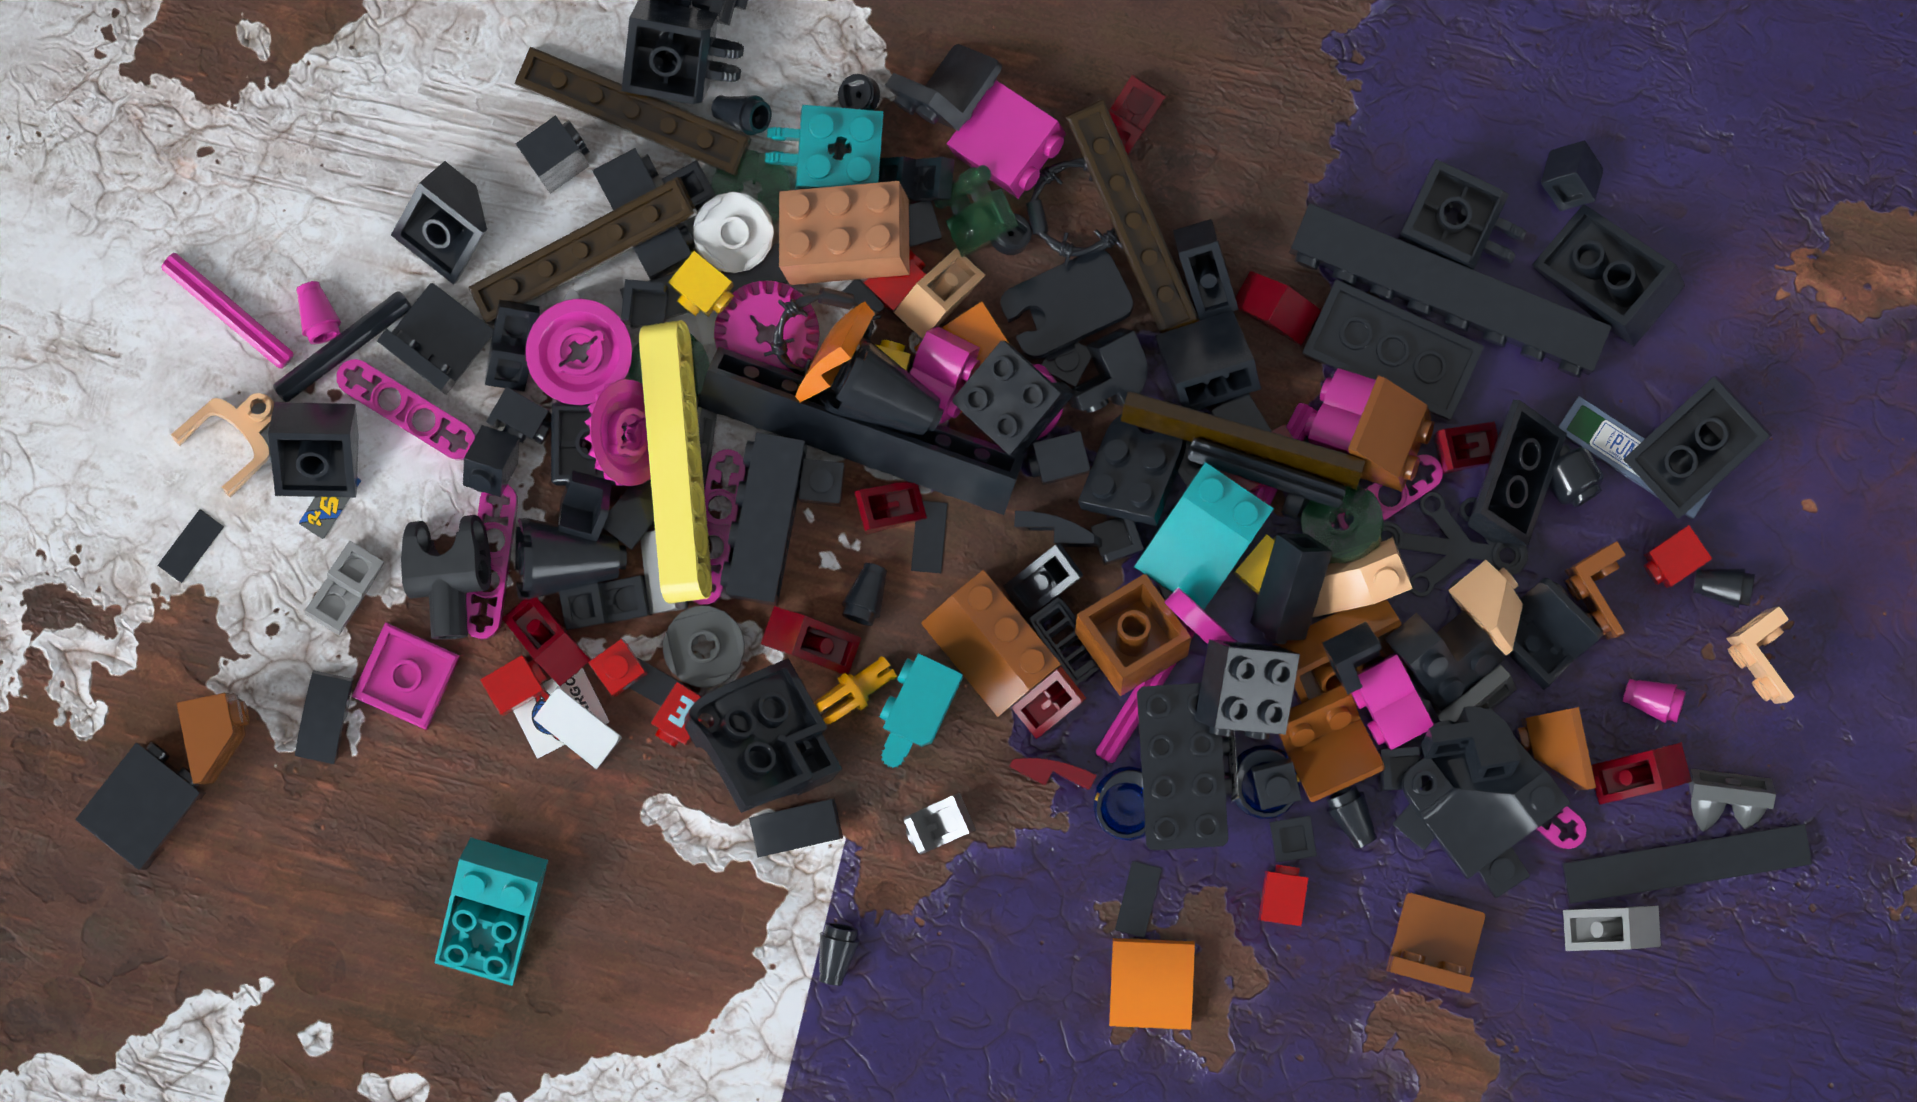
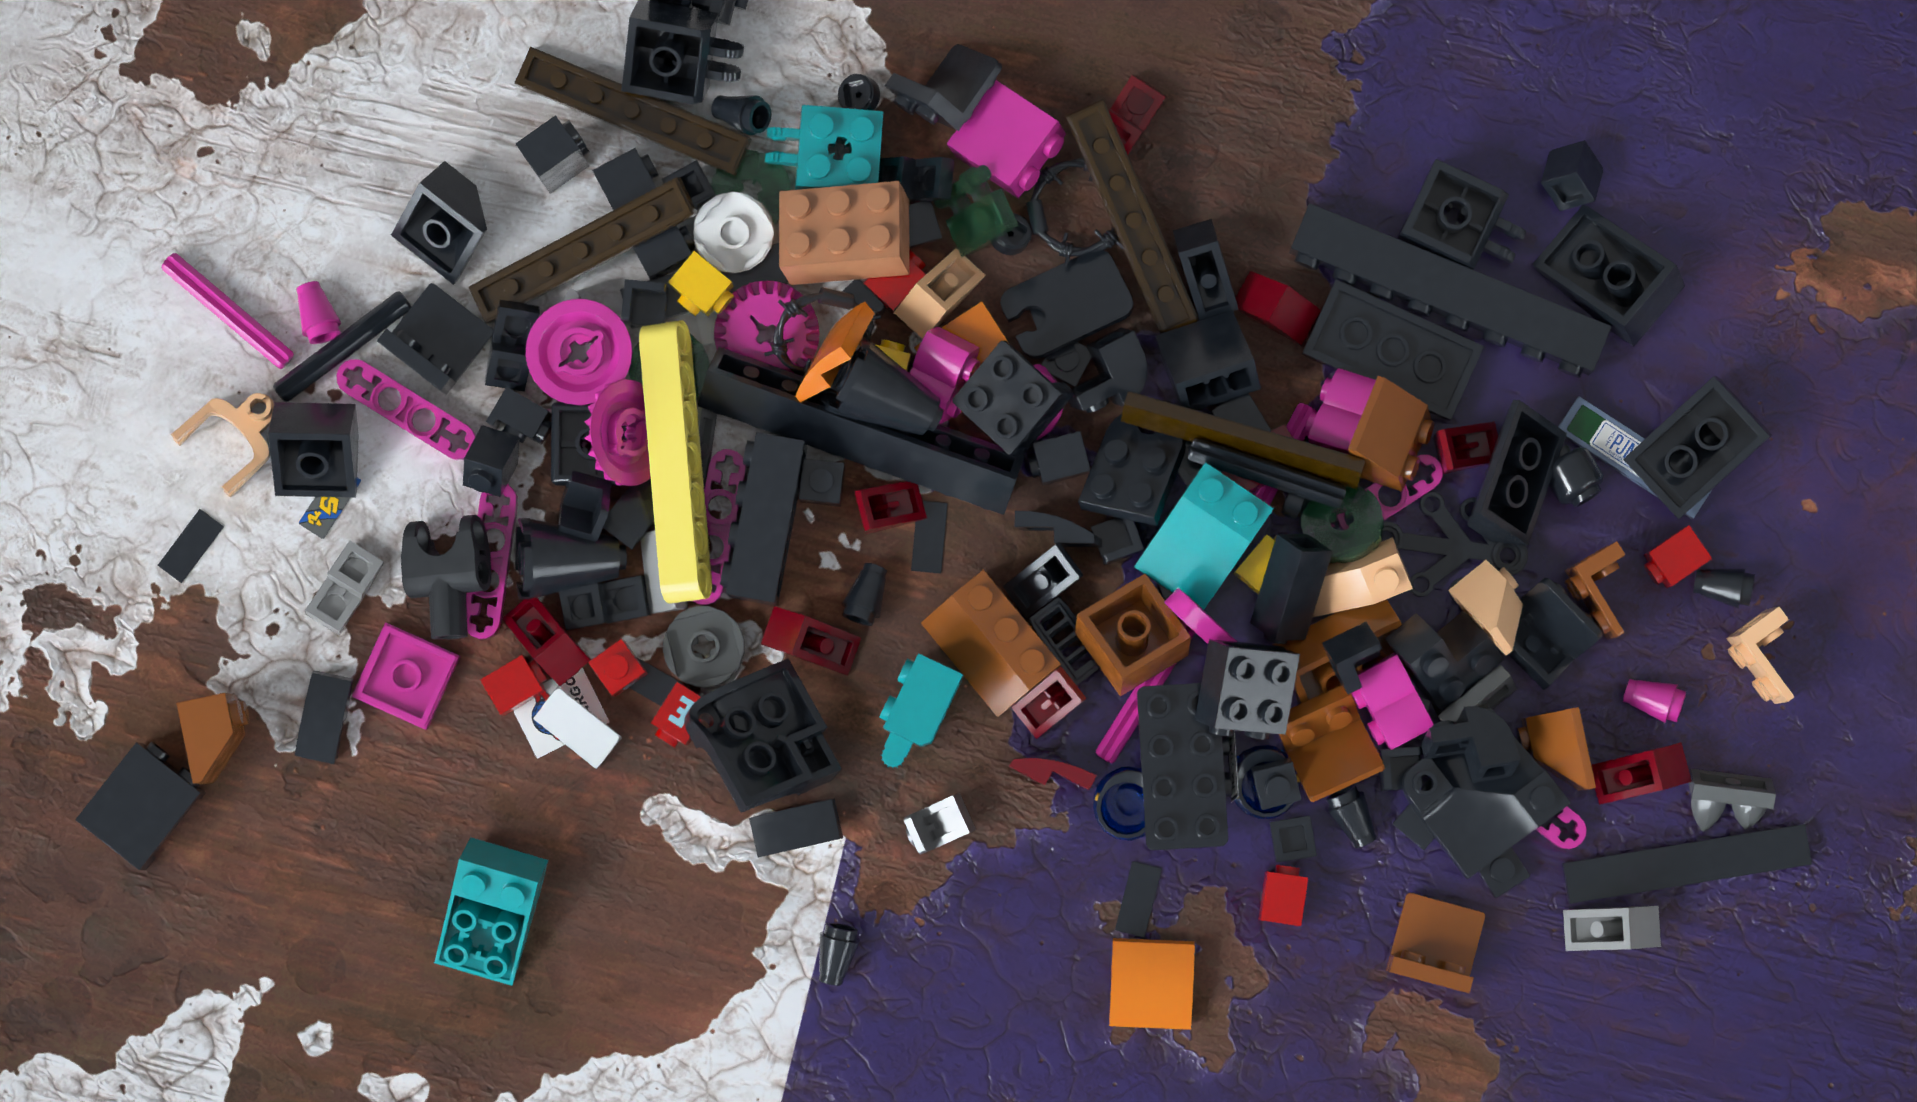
(856, 688): light orange arm -> none

